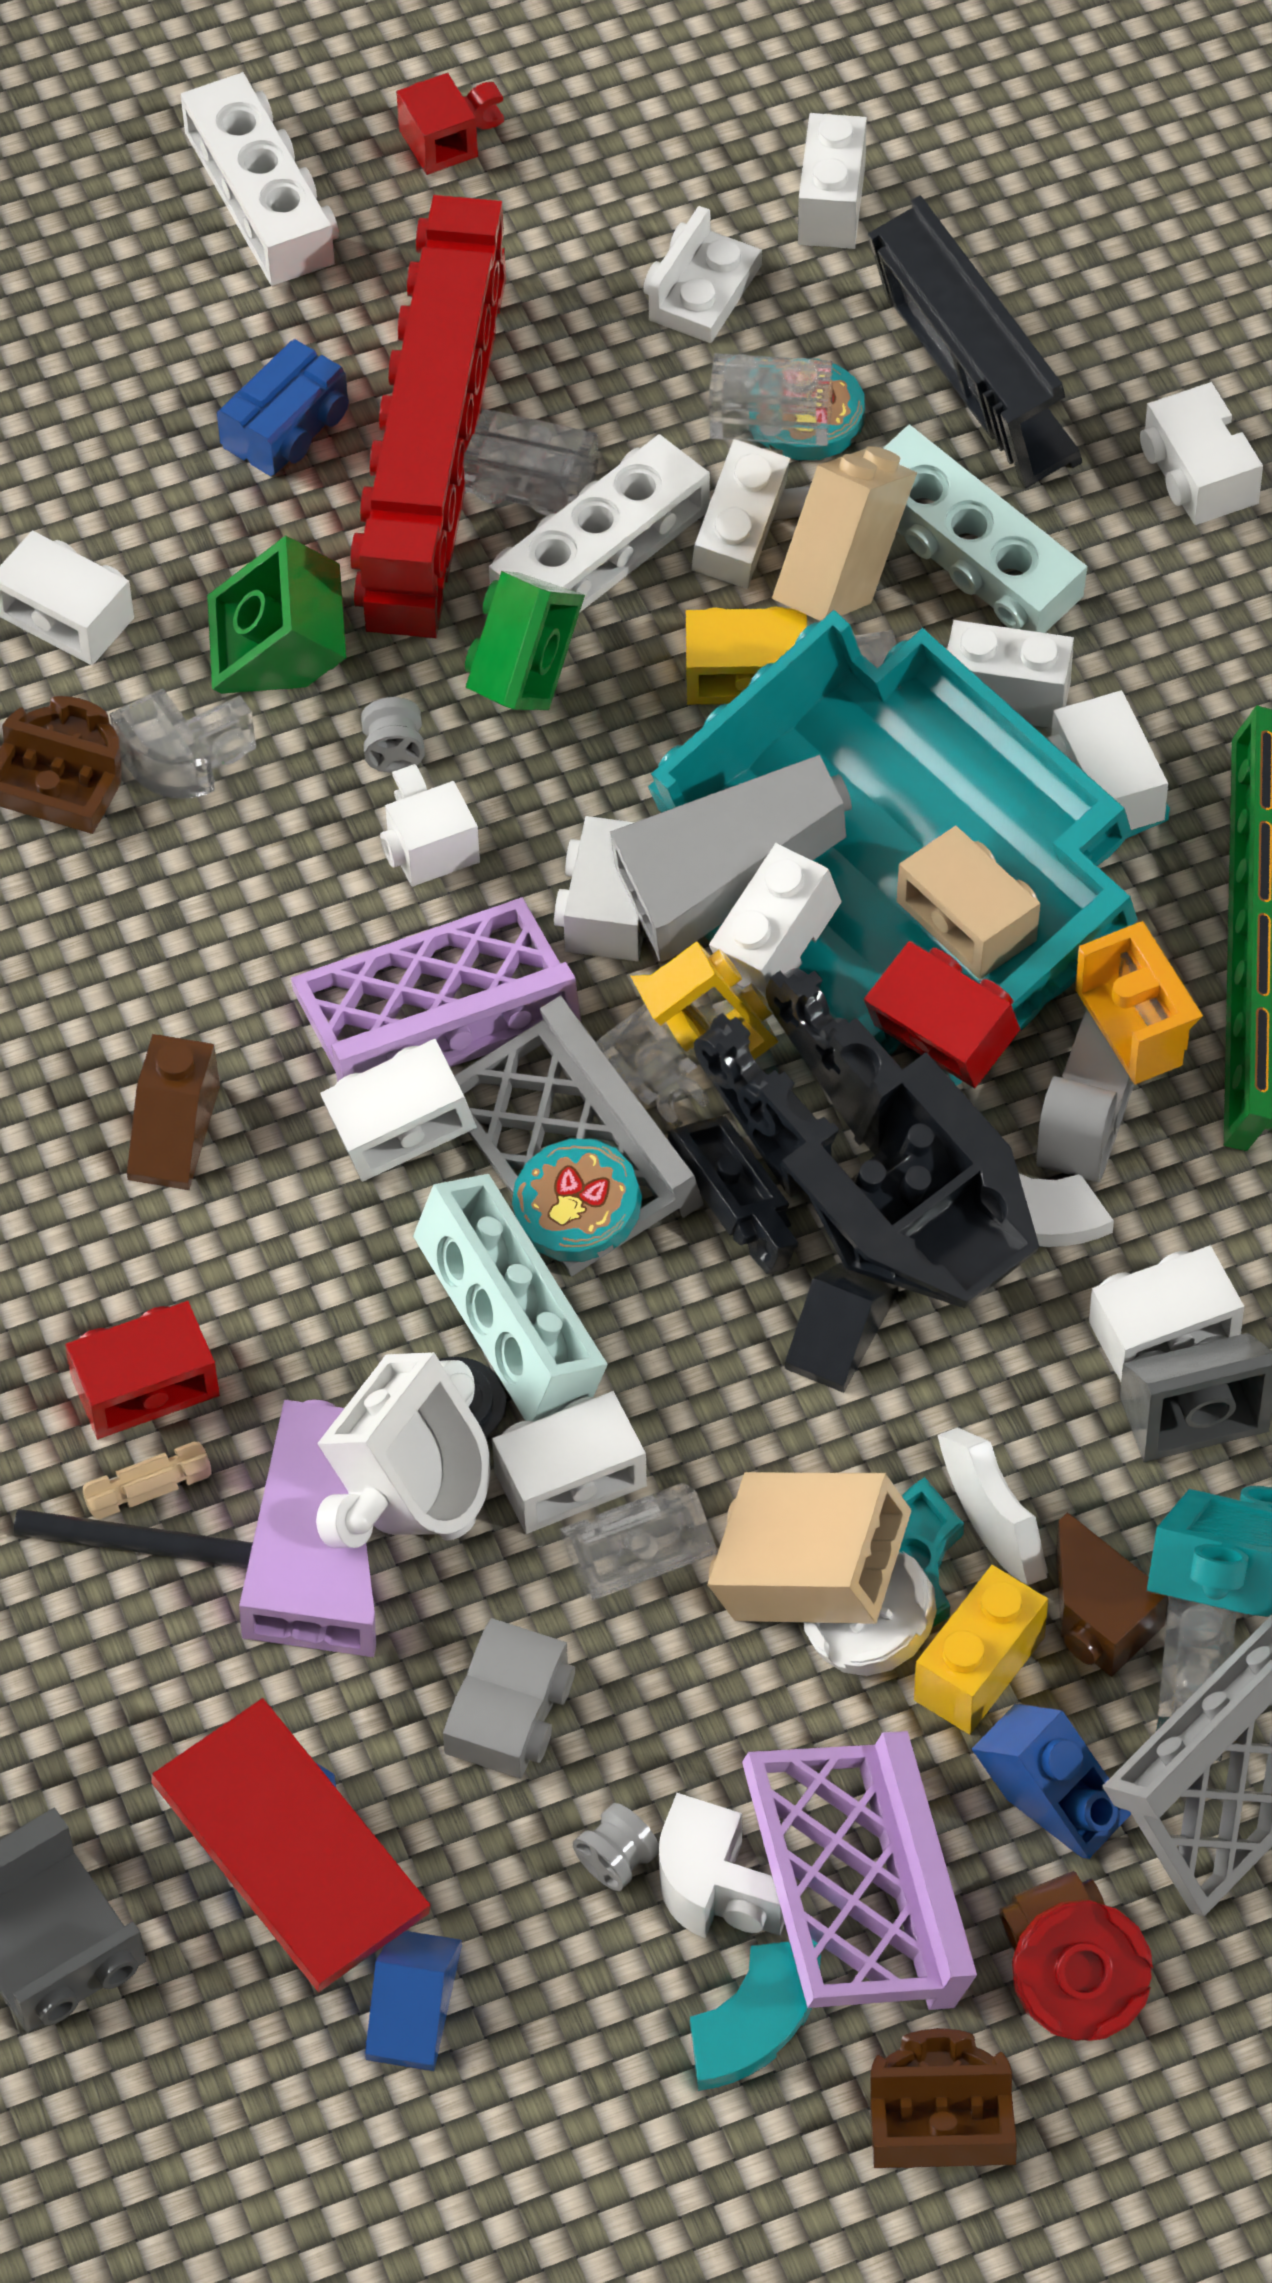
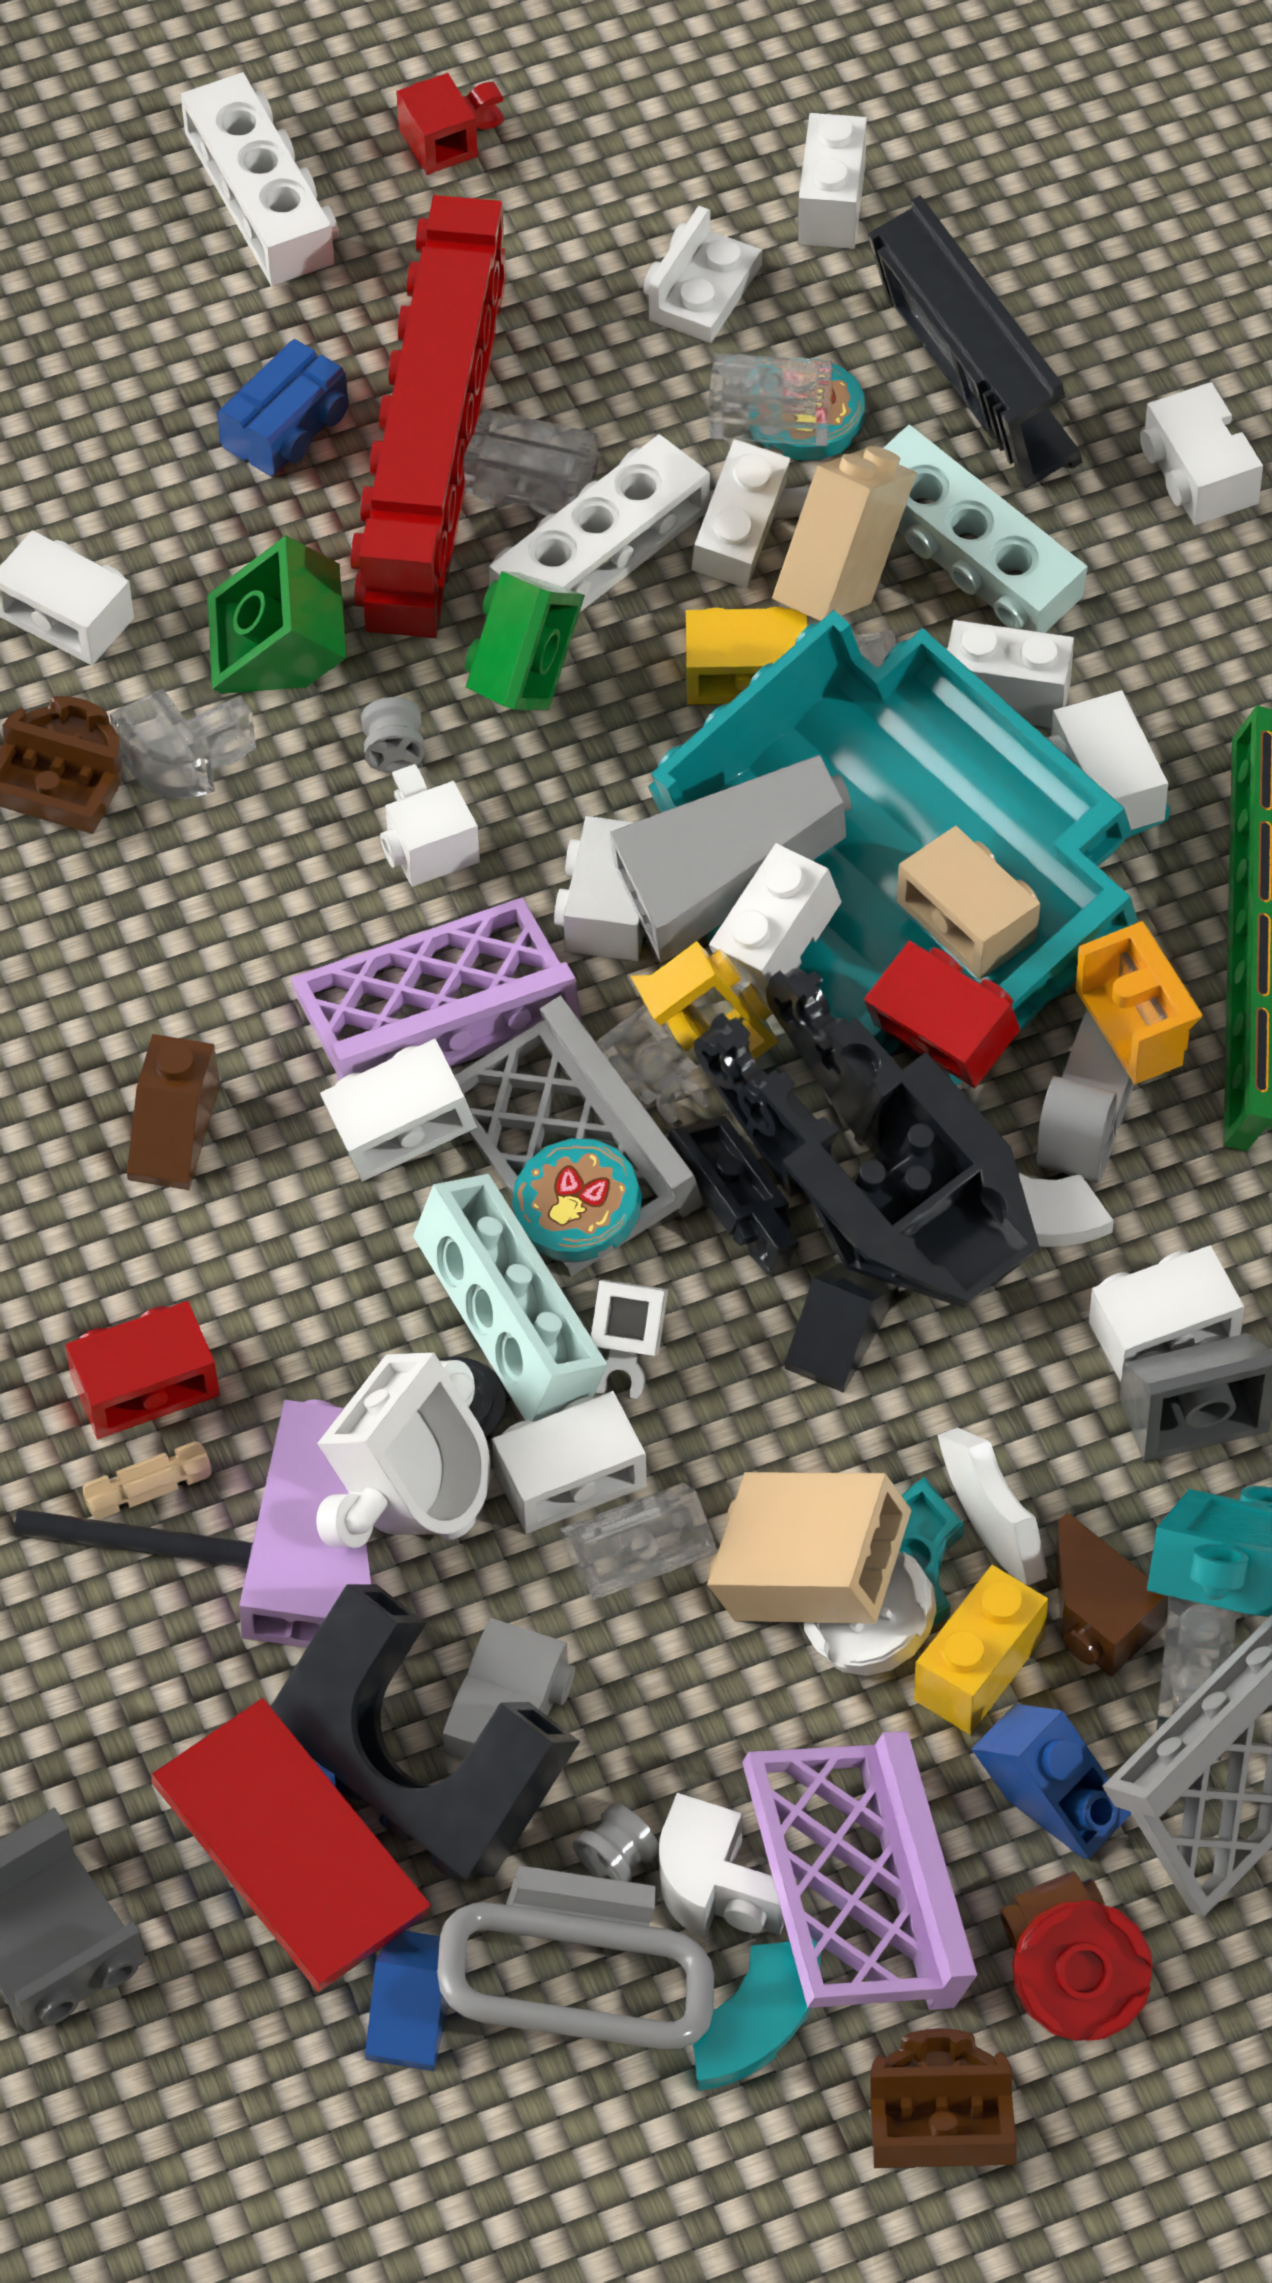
(336, 1716): none -> black arch
(584, 1913): none -> light grey bar
(629, 1324): none -> white brick

